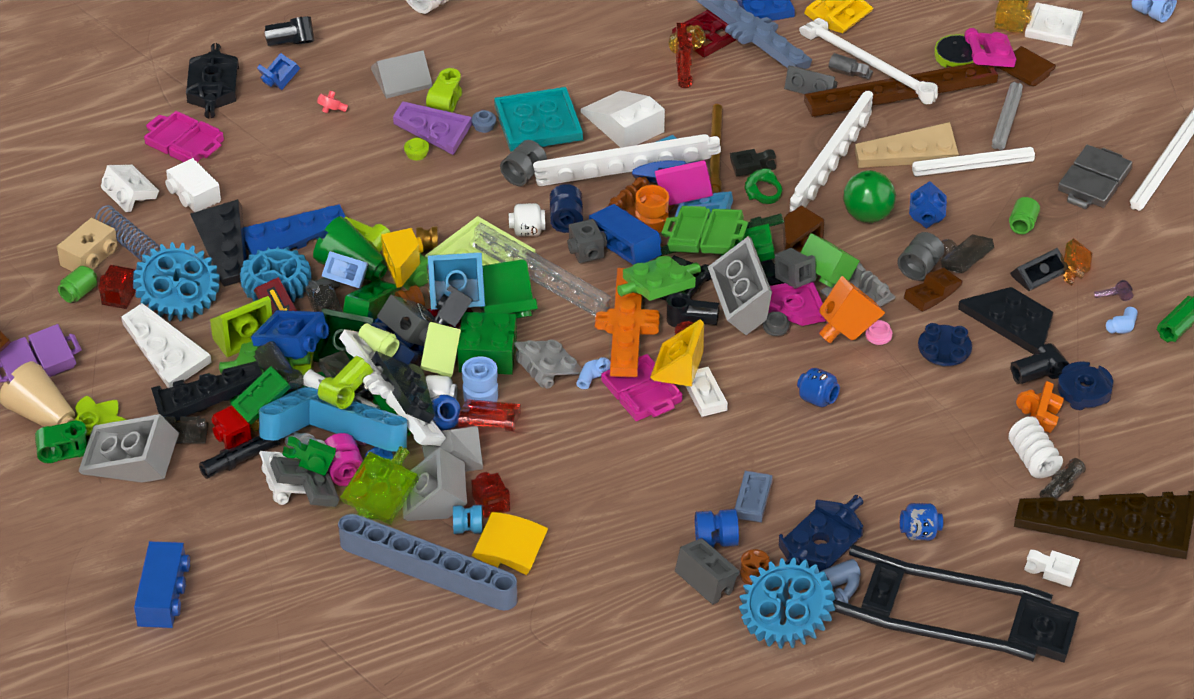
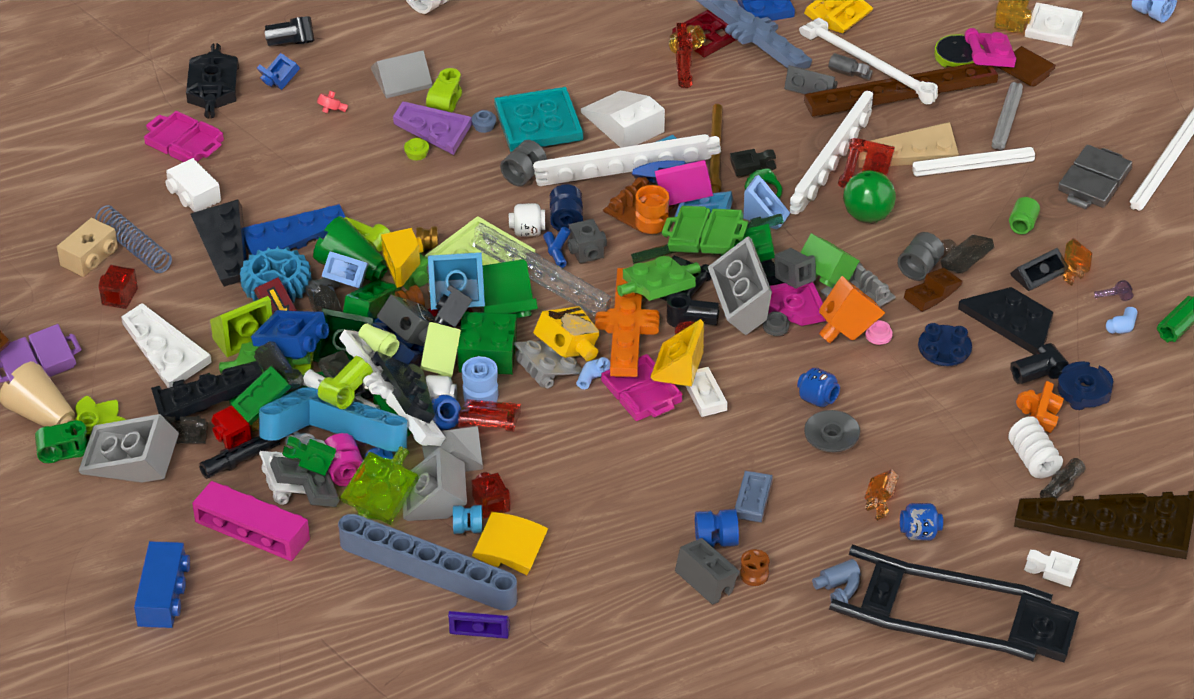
(77, 284): bright green brick -> none
(126, 185): white bracket -> none
(176, 281): dark azure gear -> none
(251, 520): none -> dark pink brick
(479, 624): none -> dark purple slope
(555, 245): none -> blue piece
(568, 332): none -> yellow torso
(627, 235): blue brick -> none
(761, 201): none -> light blue slope
(761, 601): dark azure gear -> none
(799, 226): reddish brown slope -> none
(828, 522): dark blue plate -> none
(832, 431): none -> dark grey dish
(877, 158): none -> clear red plate
(879, 491): none -> clear orange plate
(928, 205): blue brick -> none

